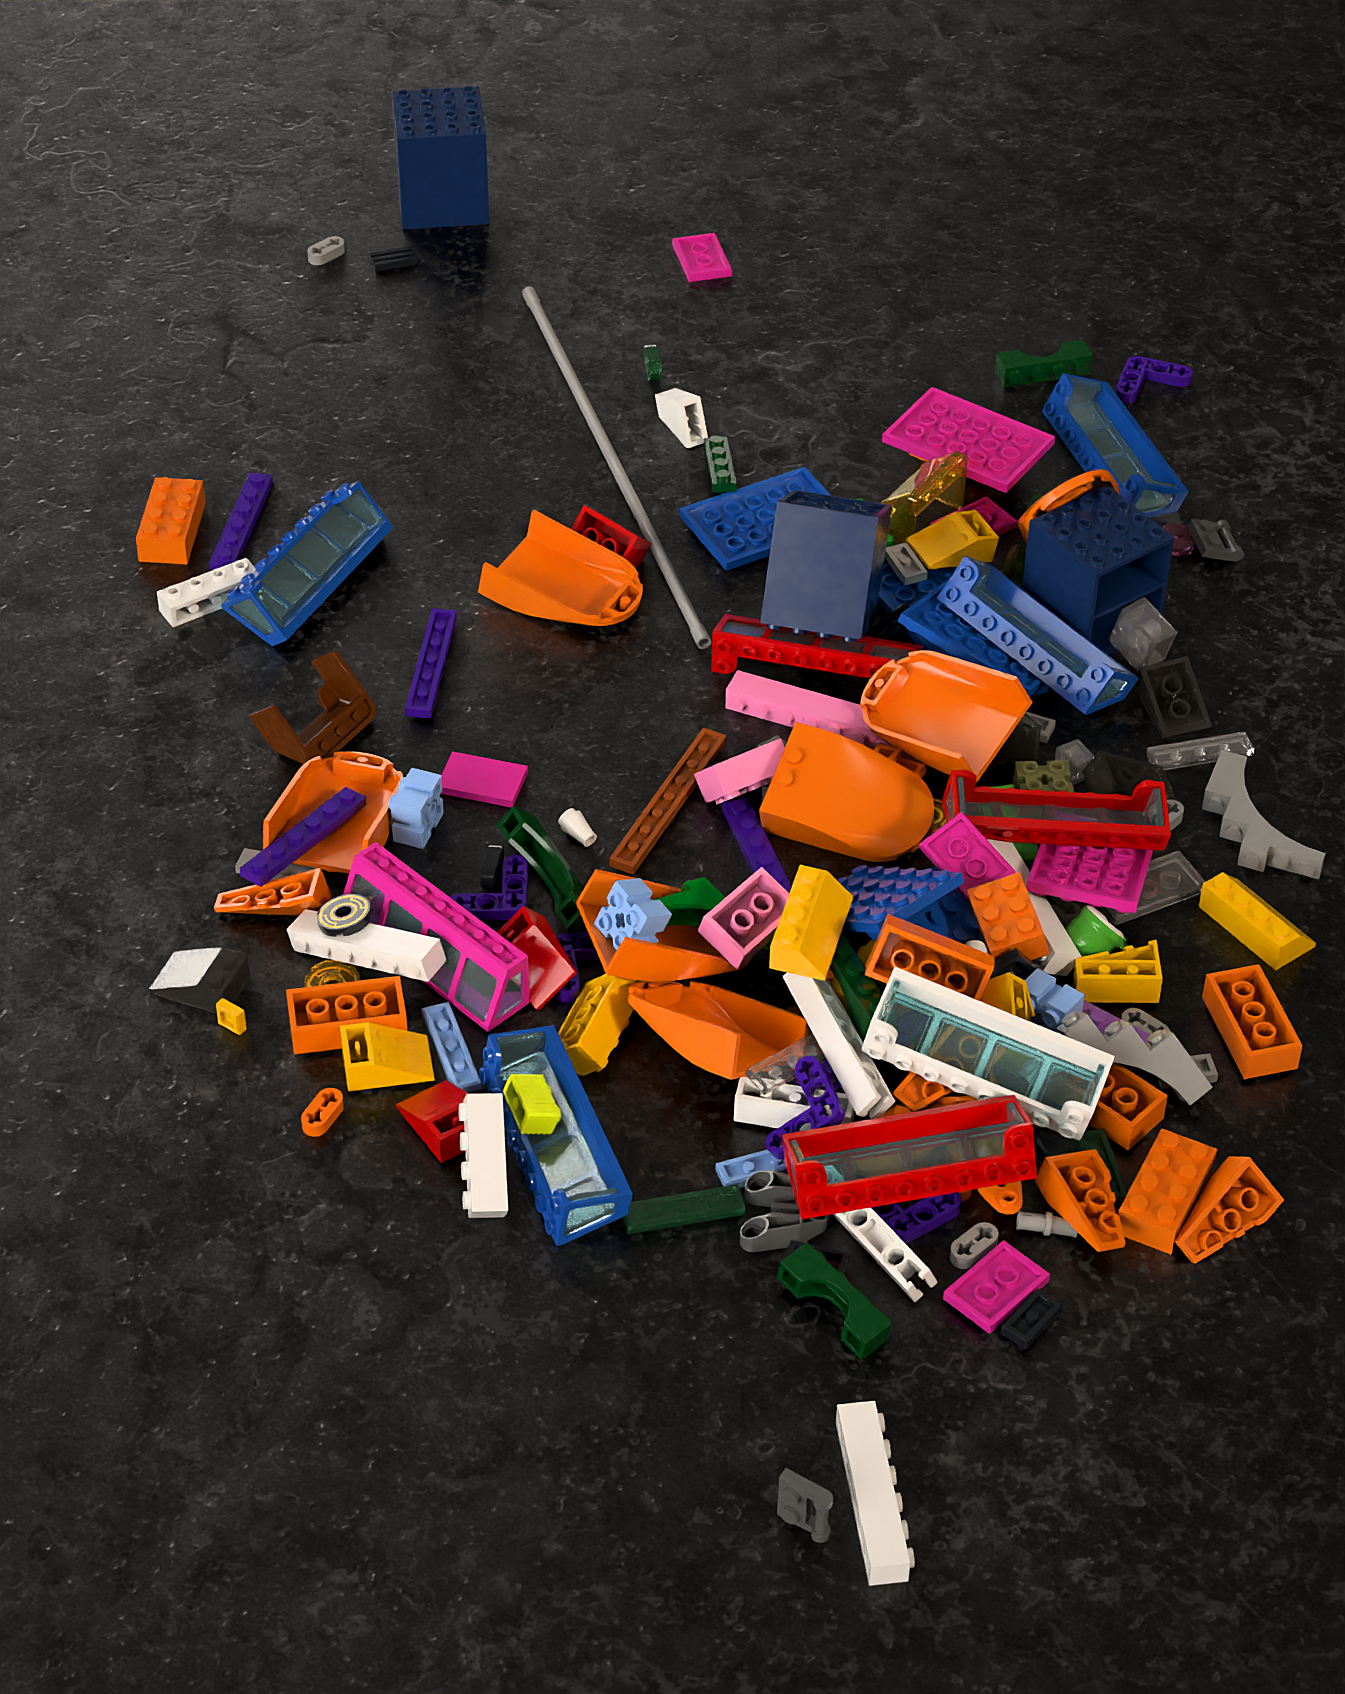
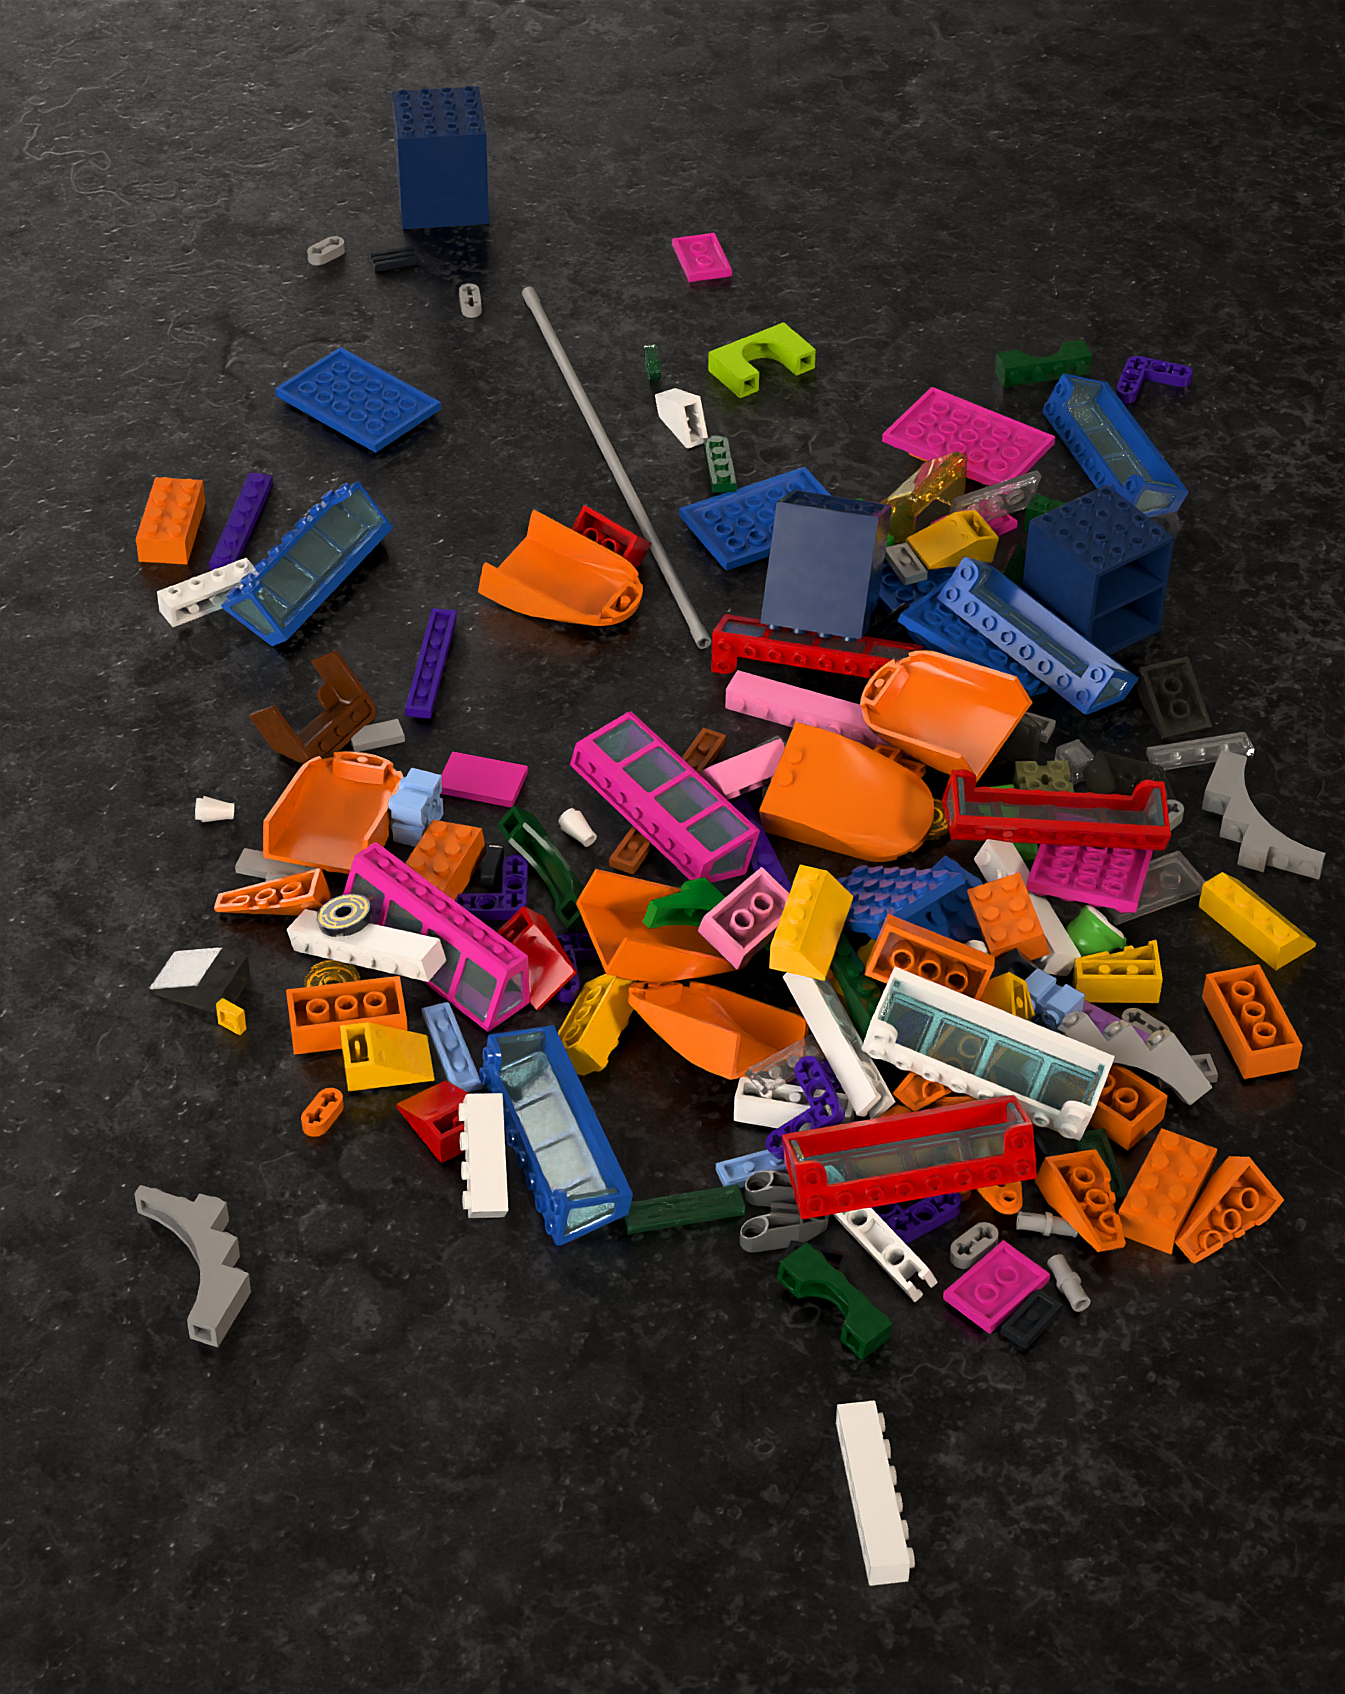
(201, 1228): none -> light grey arch
(212, 810): none -> white cone
(303, 836): dark purple plate -> none
(358, 399): none -> blue plate
(378, 735): none -> light grey tile
(448, 855): none -> orange brick
(470, 300): none -> light grey beam
(532, 1103): neon yellow brick -> none
(632, 913): light blue brick -> none
(666, 800): none -> window
(778, 343): none -> lime arch
(795, 1504): dark grey plate -> none
(964, 849): dark pink tile -> none
(999, 498): none -> clear tile
(1065, 493): orange windscreen -> none
(1068, 1282): none -> light grey pin
(1142, 634): clear brick -> none
(1183, 540): clear pink piece -> none
(1210, 545): dark grey plate -> none

